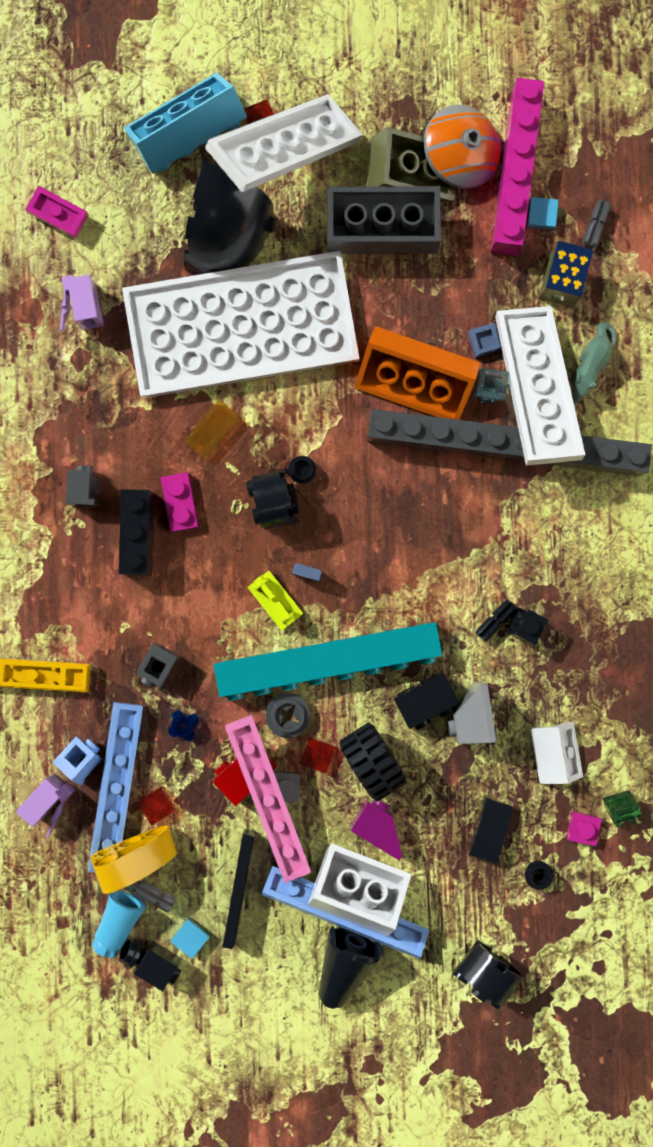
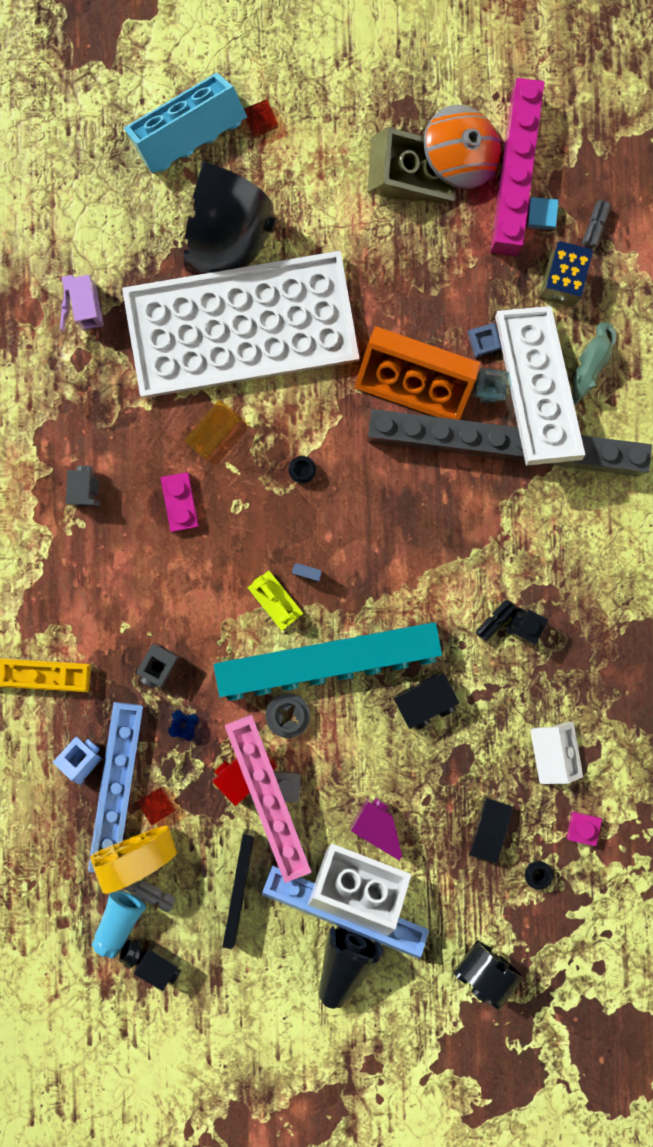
(44, 799): lavender piece -> none
(57, 212): dark pink plate -> none
(136, 532): black brick -> none
(190, 938): medium azure tile -> none
(274, 500): black brick -> none
(283, 142): white plate -> none
(317, 754): clear red tile -> none
(372, 762): black tyre -> none
(384, 220): dark grey slope -> none
(473, 717): light grey slope -> none
(622, 807): clear green tile -> none

